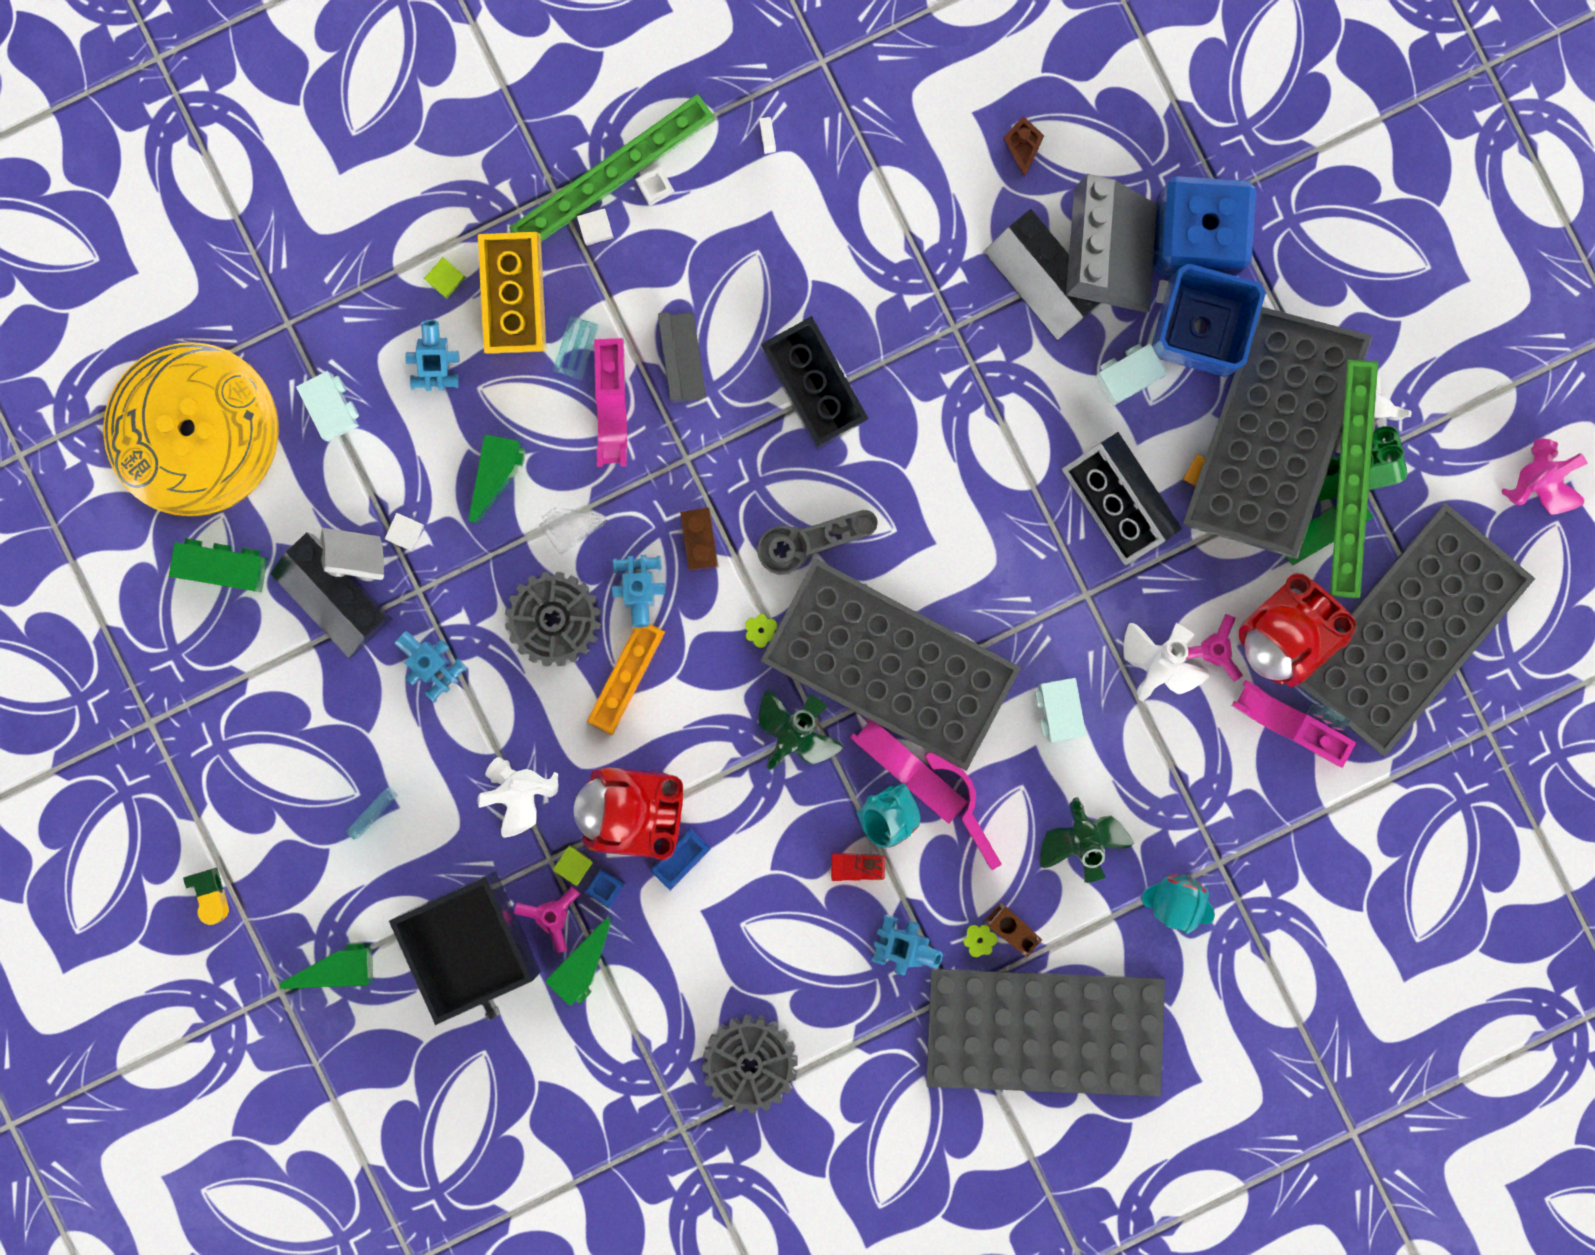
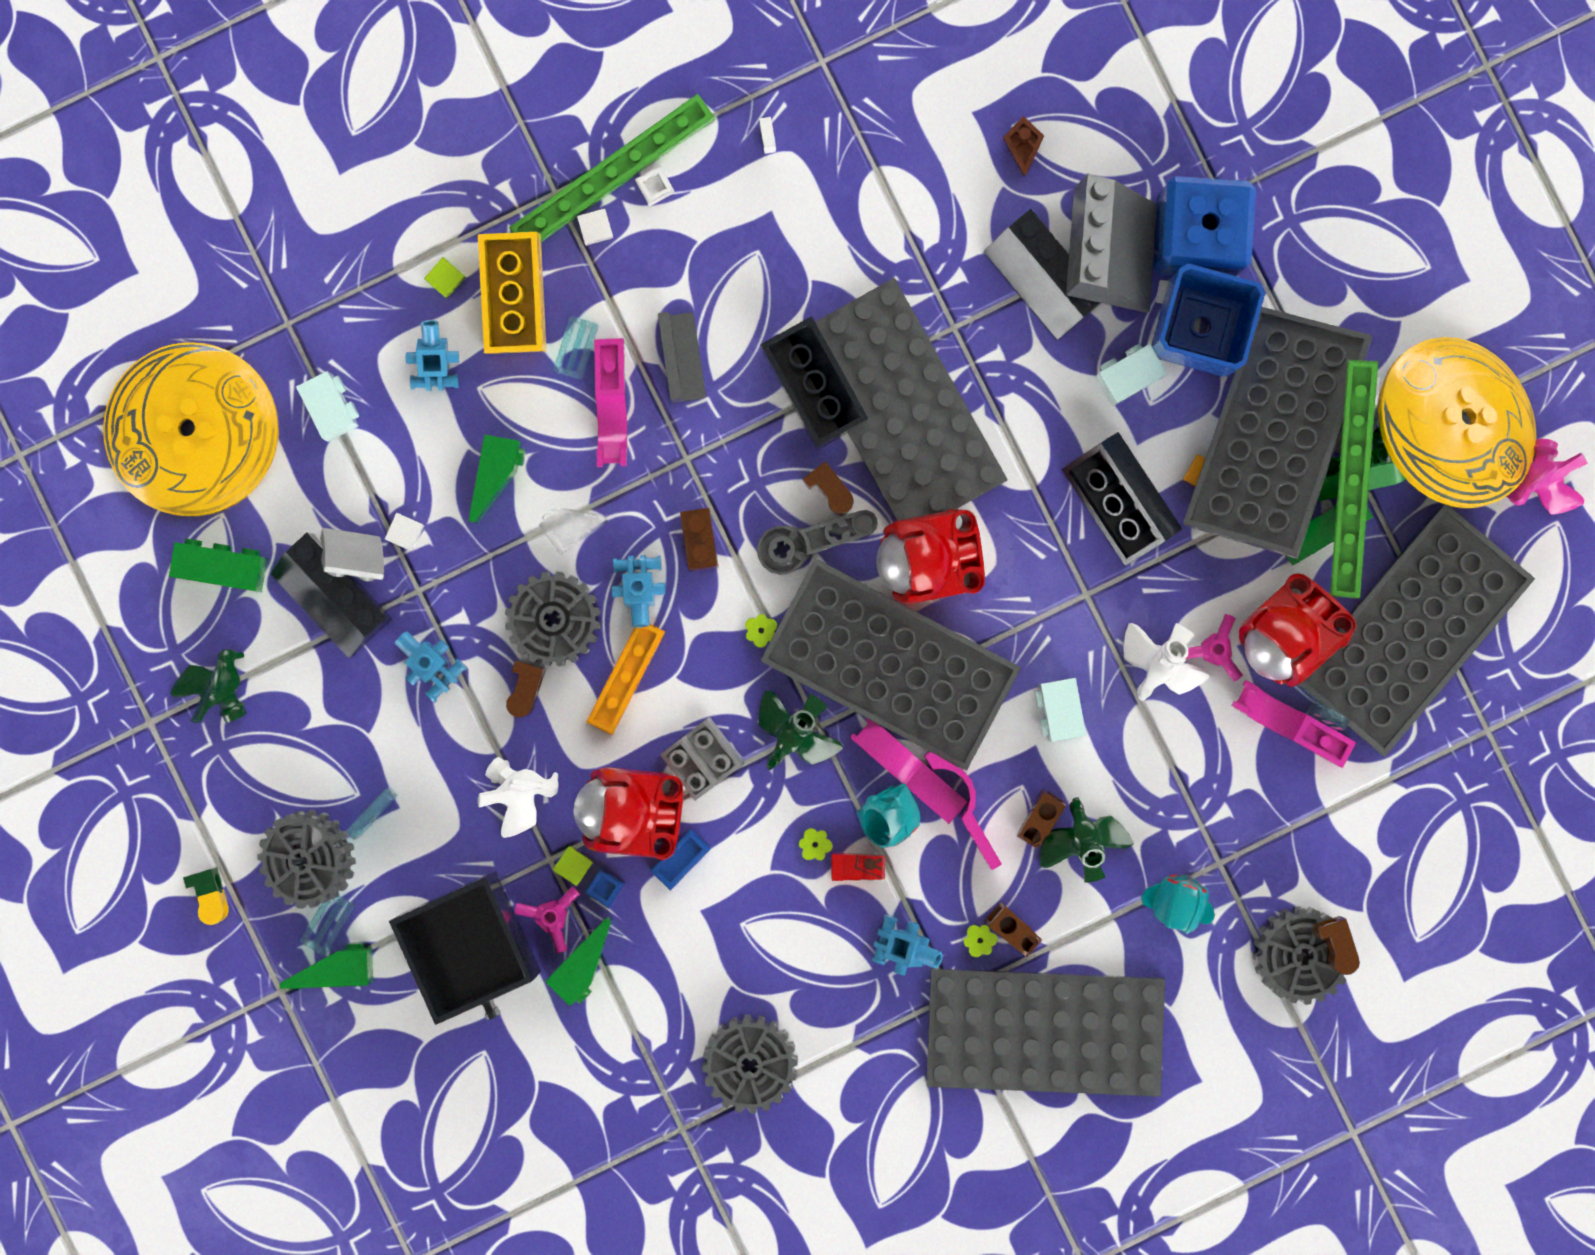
(213, 687): none -> dark green animal
(306, 859): none -> dark grey piece
(314, 945): none -> clear light blue tile
(526, 690): none -> reddish brown leg
(702, 758): none -> light grey slope
(810, 852): none -> lime plant
(838, 496): none -> reddish brown leg
(918, 428): none -> dark grey plate
(929, 557): none -> red piece
(1041, 818): none -> reddish brown leg
(1279, 962): none -> dark grey piece
(1340, 943): none -> reddish brown leg
(1425, 426): none -> yellow dish

